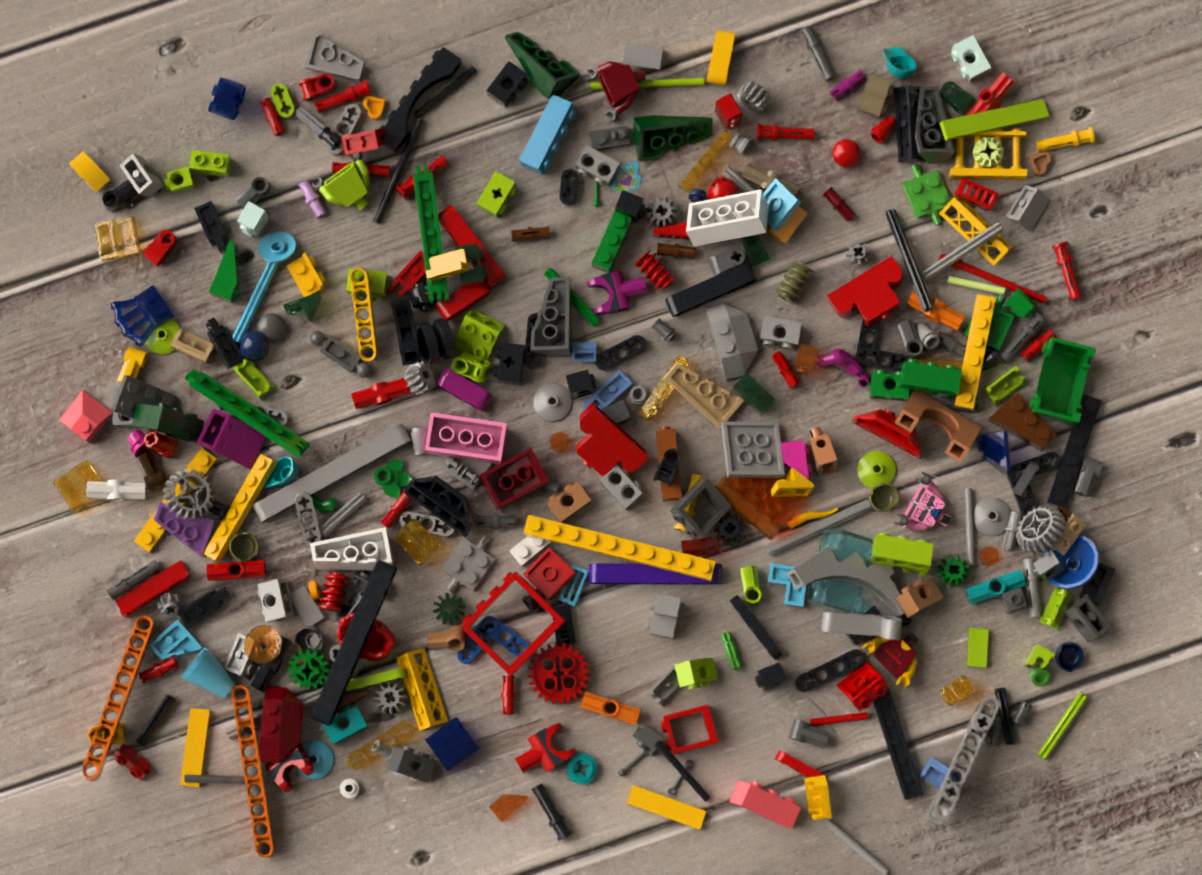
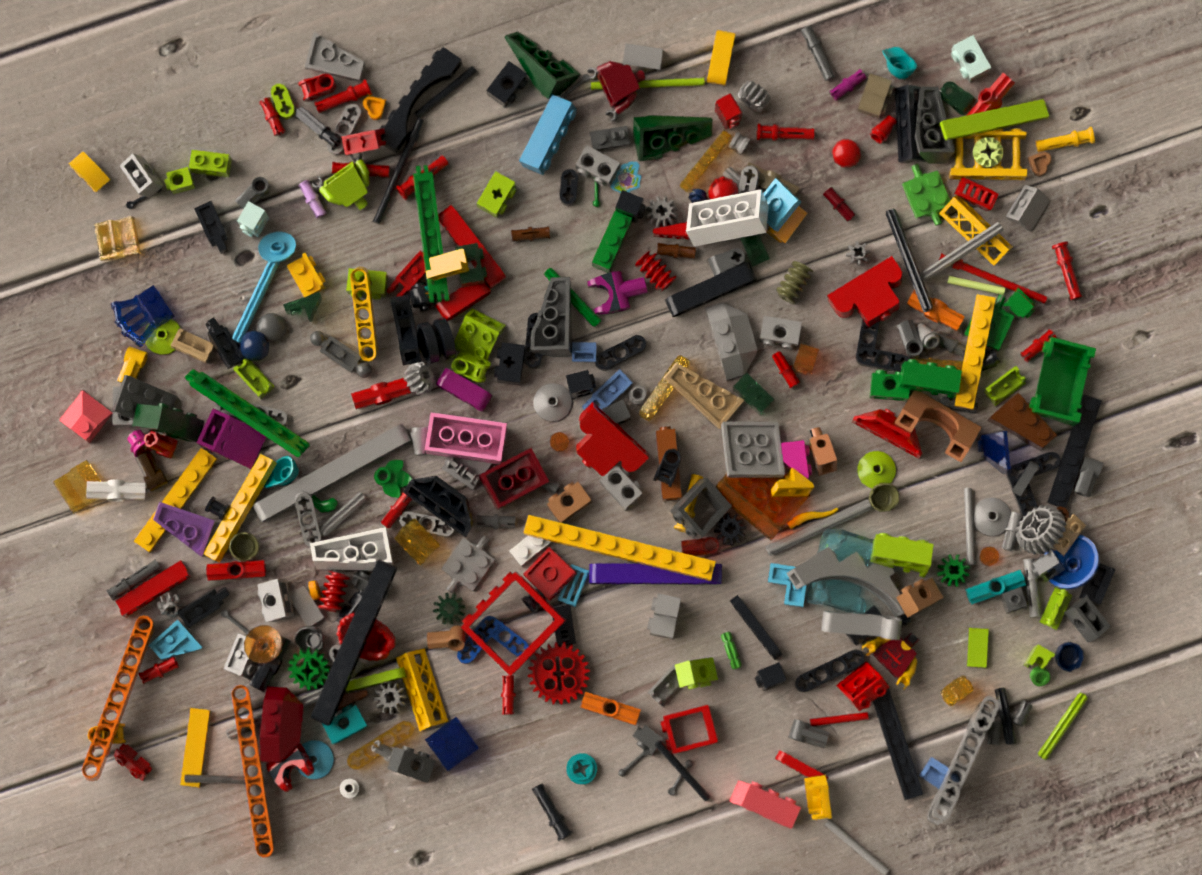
(122, 194): black piece -> none
(155, 720): black axle -> none
(159, 249): red piece -> none
(183, 479): light grey gear -> none
(209, 674): medium azure cone -> none
(224, 613): none -> dark grey hinge
(226, 281): green slope -> none
(227, 98): clear blue brick -> none
(506, 805): clear orange tile -> none
(543, 752): red connector -> none
(664, 330): dark grey pin -> none
(666, 807): yellow tile -> none
(744, 179): none -> light grey beam
(750, 584): lime piece -> none
(845, 360): magenta arm -> none
(924, 508): torso -> none
(1028, 331): dark grey pin -> none

